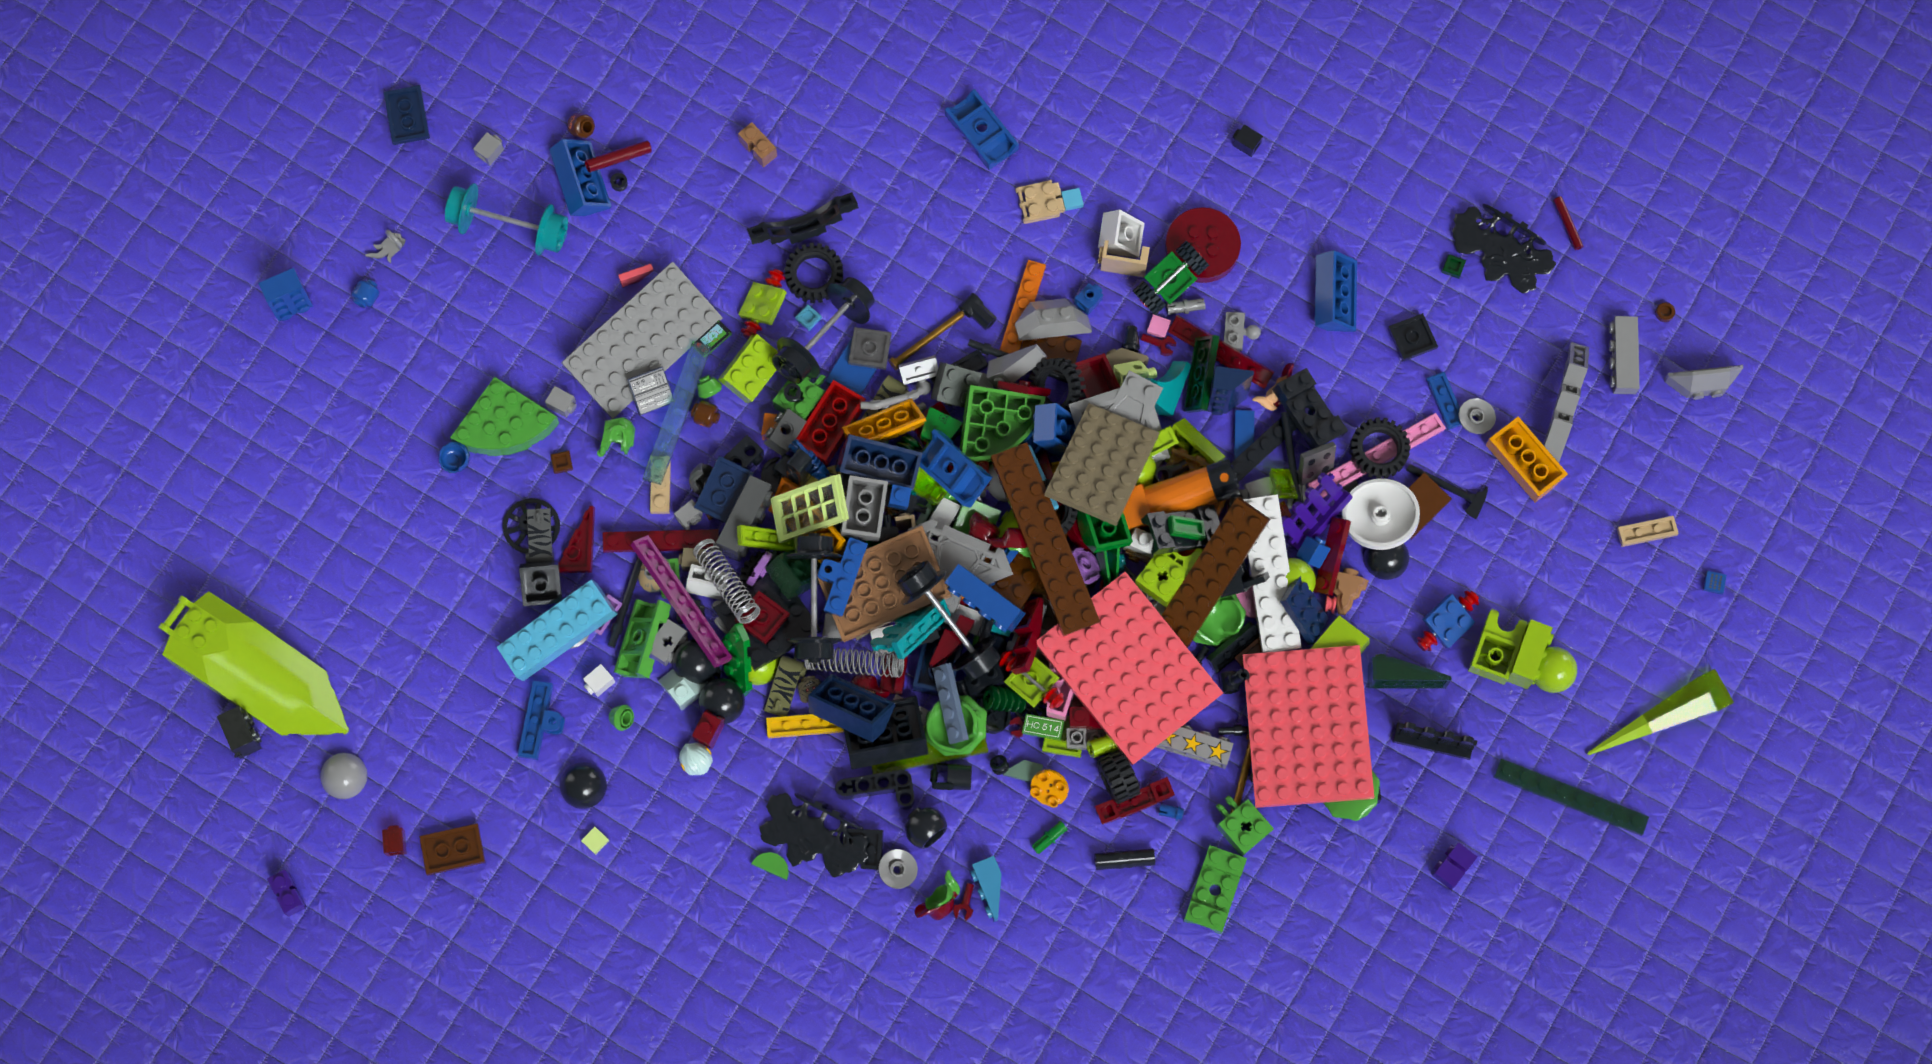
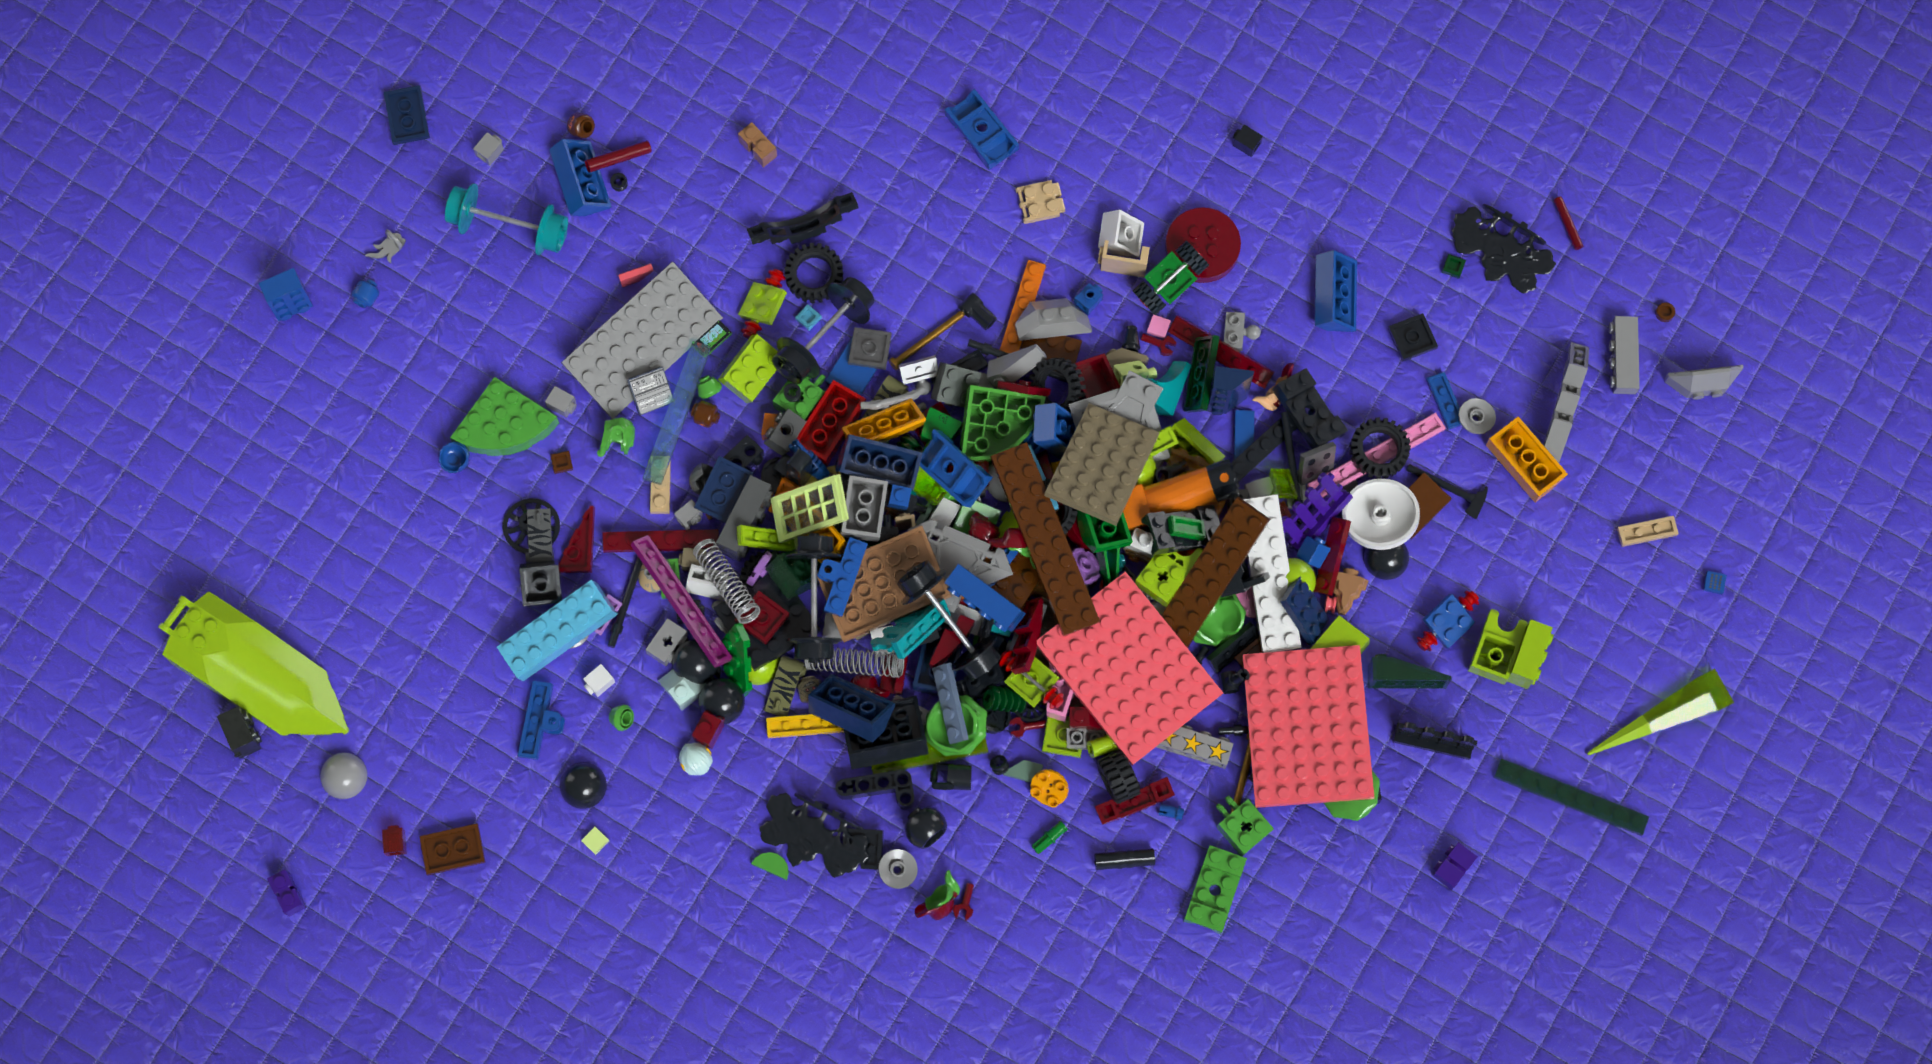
(635, 651): bright green piece -> none
(989, 880): dark azure slope -> none
(1043, 727): bright green tile -> none
(1072, 199): medium azure tile -> none
(1185, 306): light grey pin -> none
(1557, 670): lime piece -> none

